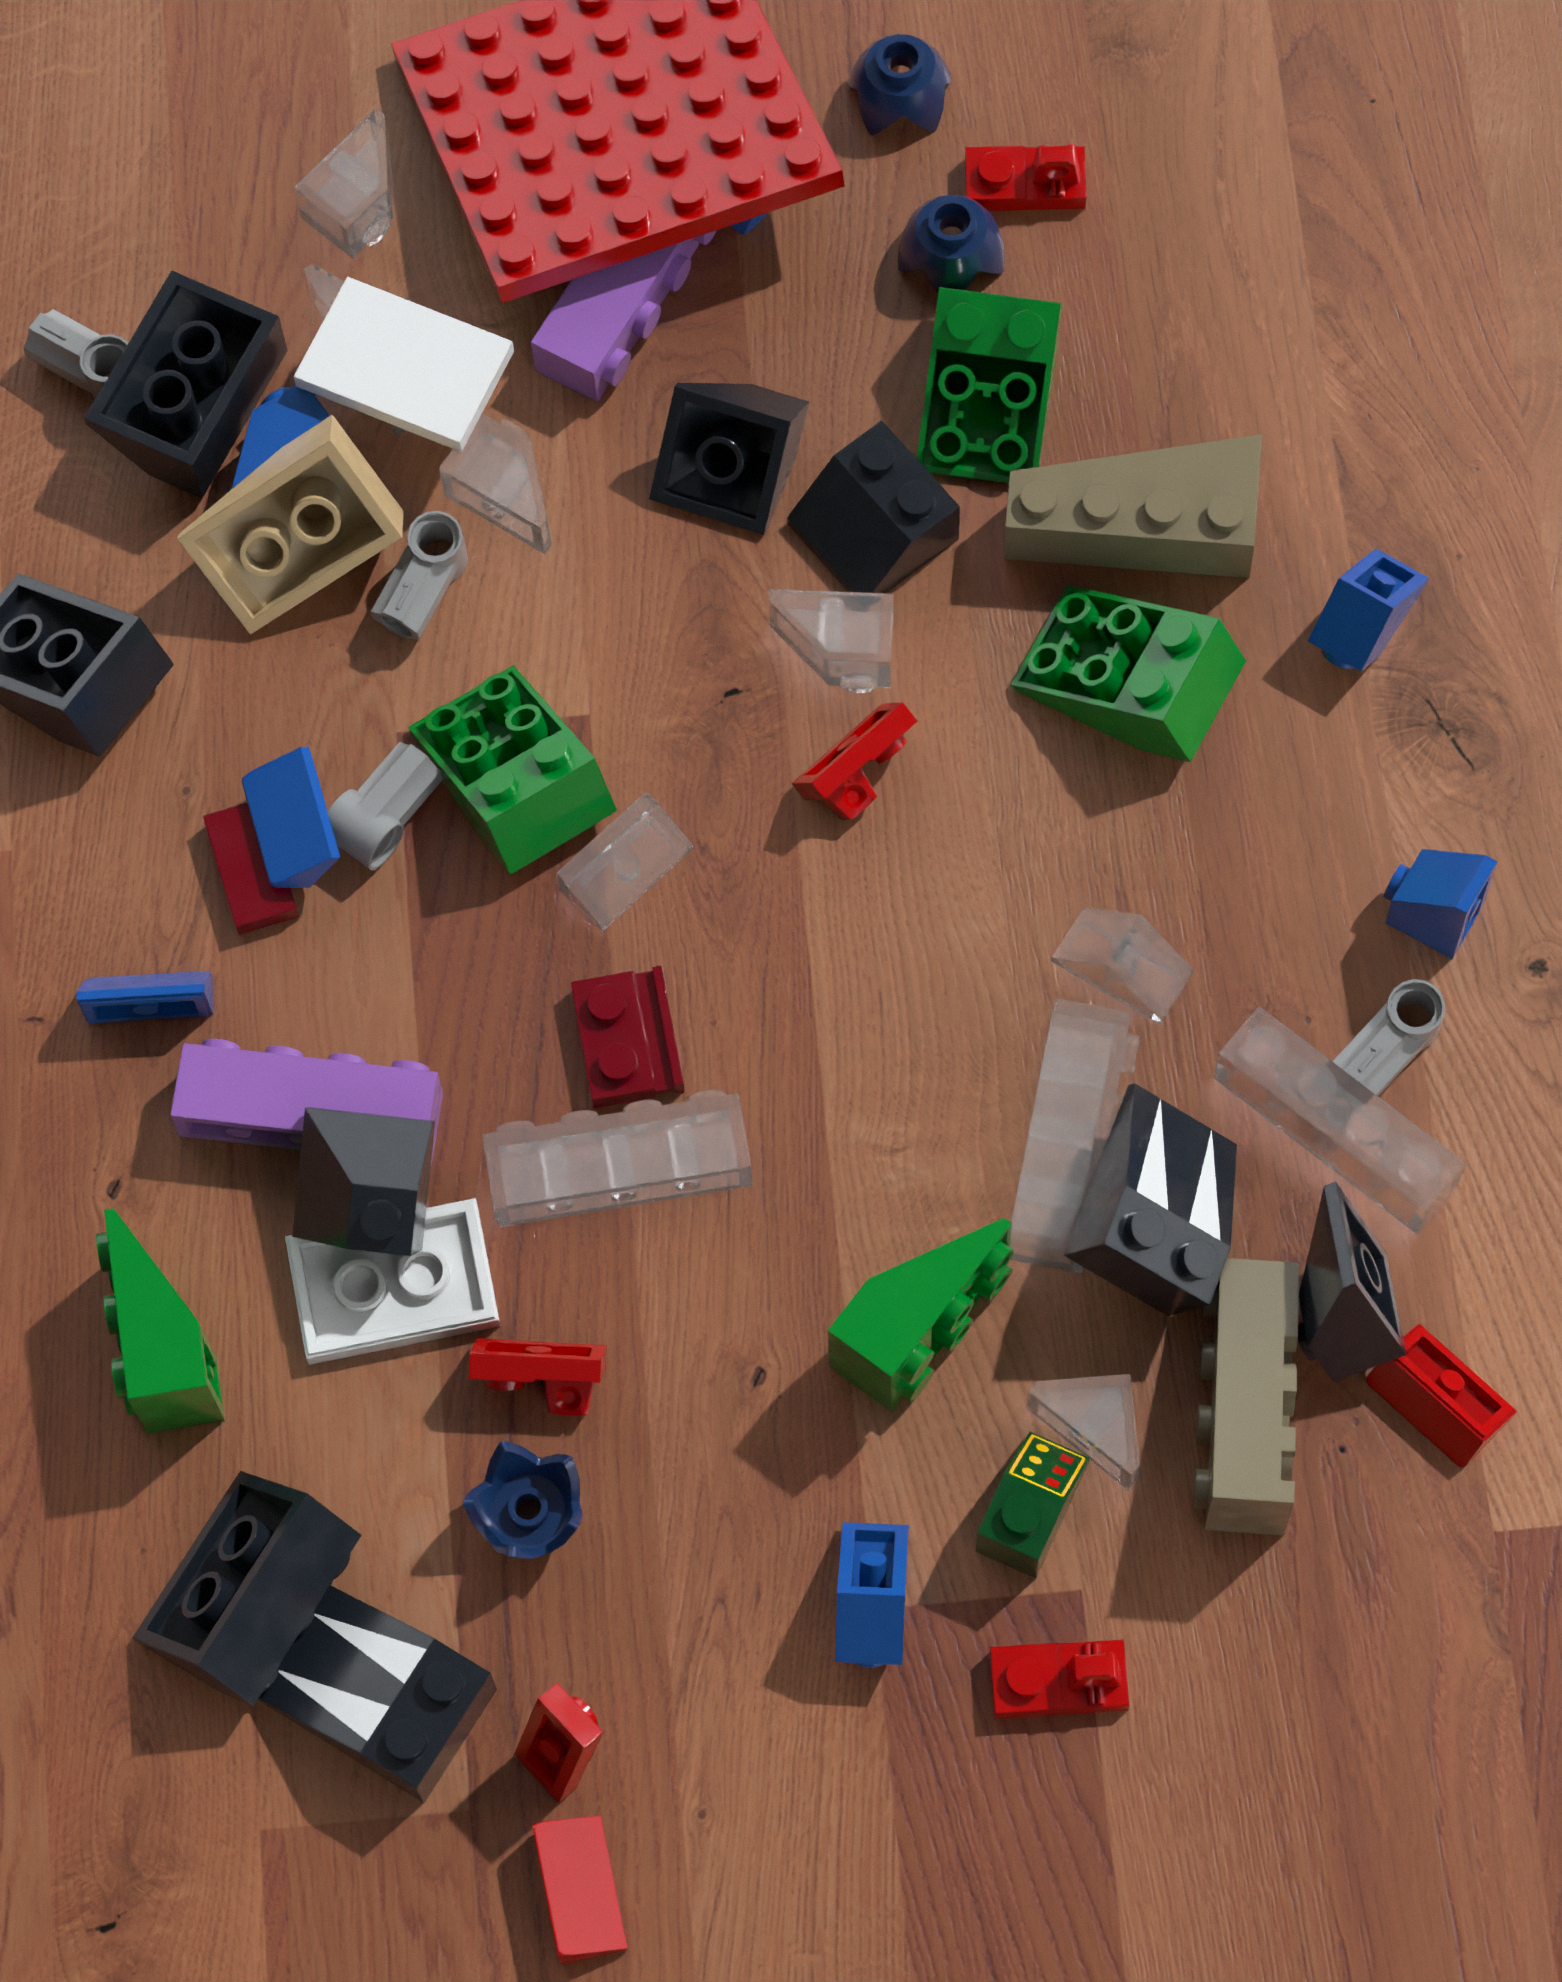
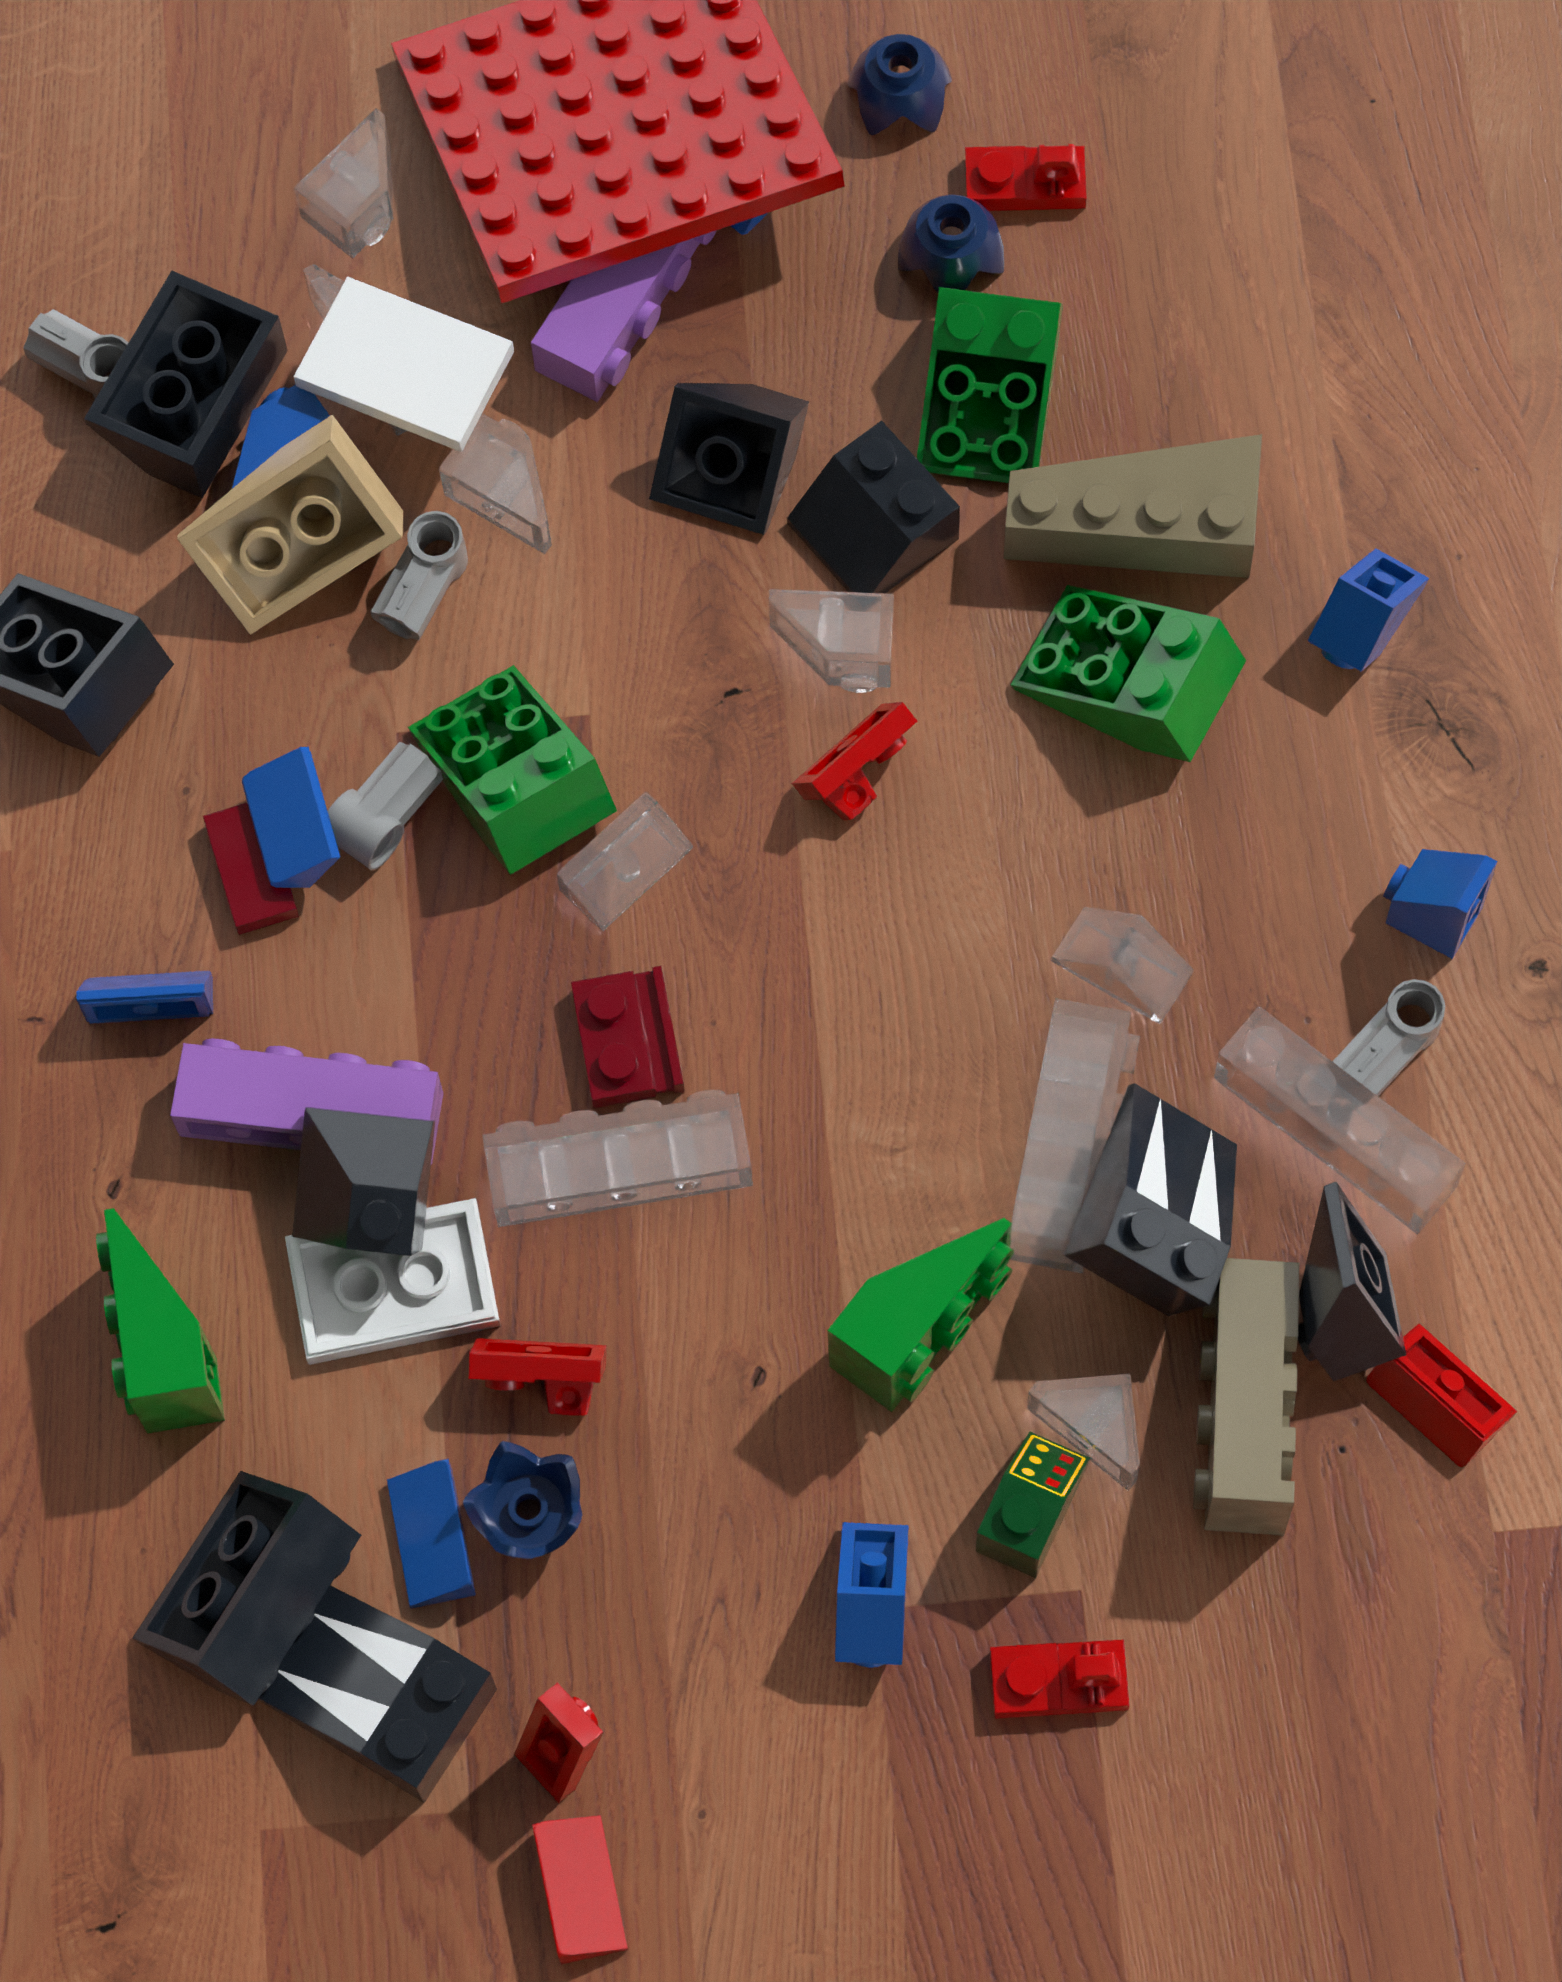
(431, 1535): none -> blue slope

